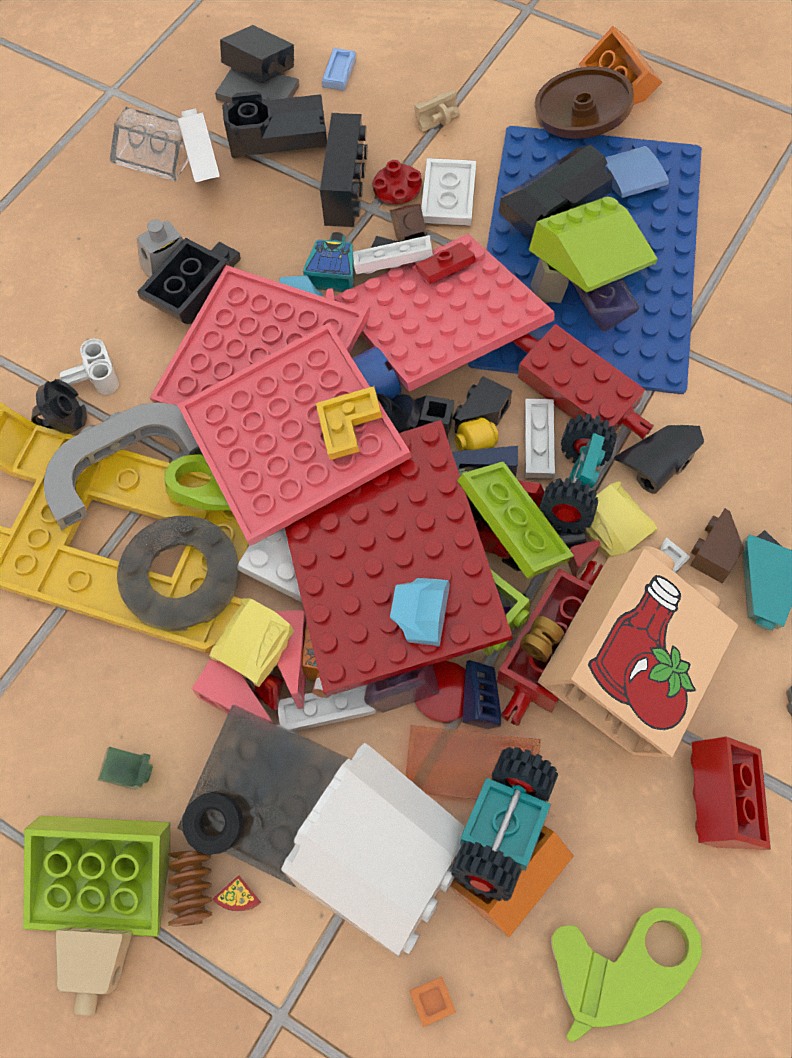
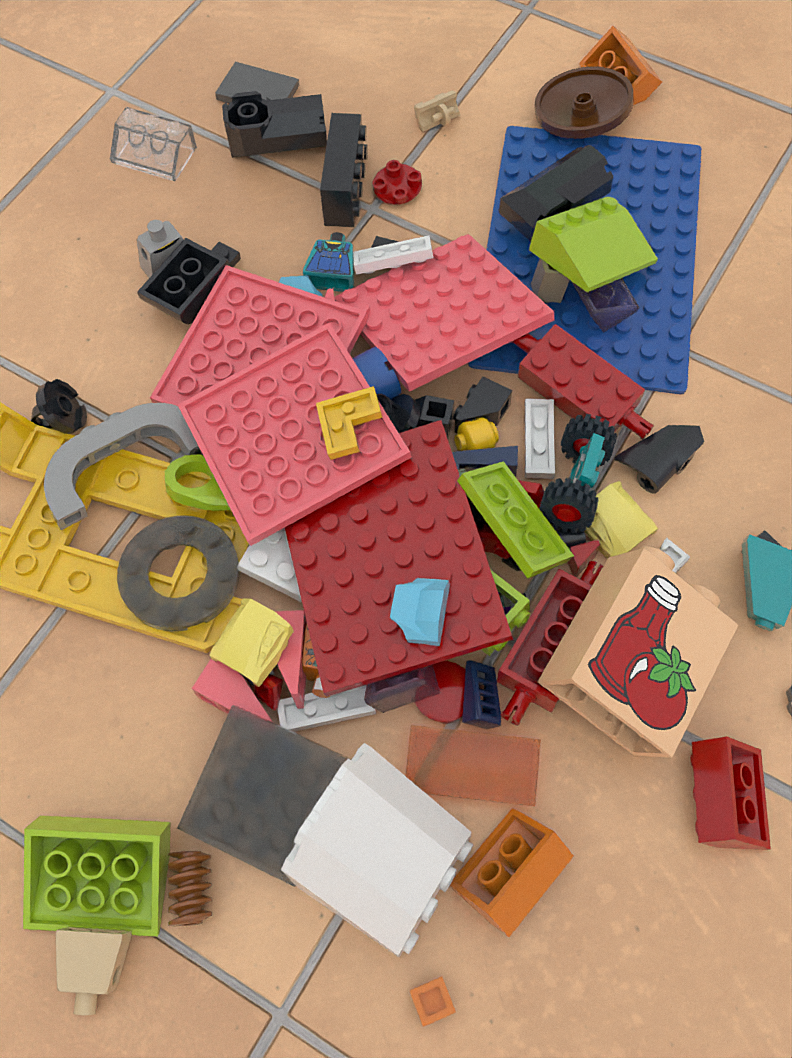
(96, 367): white beam -> none
(125, 768): clear green bracket -> none
(193, 828): black tyre -> none
(198, 145): white brick -> none
(237, 896): tile -> none
(257, 53): black brick -> none
(339, 69): light blue tile -> none
(408, 222): reddish brown slope -> none
(445, 263): red plate -> none
(448, 191): white plate -> none
(505, 824): plate -> none
(541, 638): pearl gold wheel -> none
(632, 986): lime animal -> none
(635, 171): medium blue slope -> none
(720, 549): reddish brown slope -> none

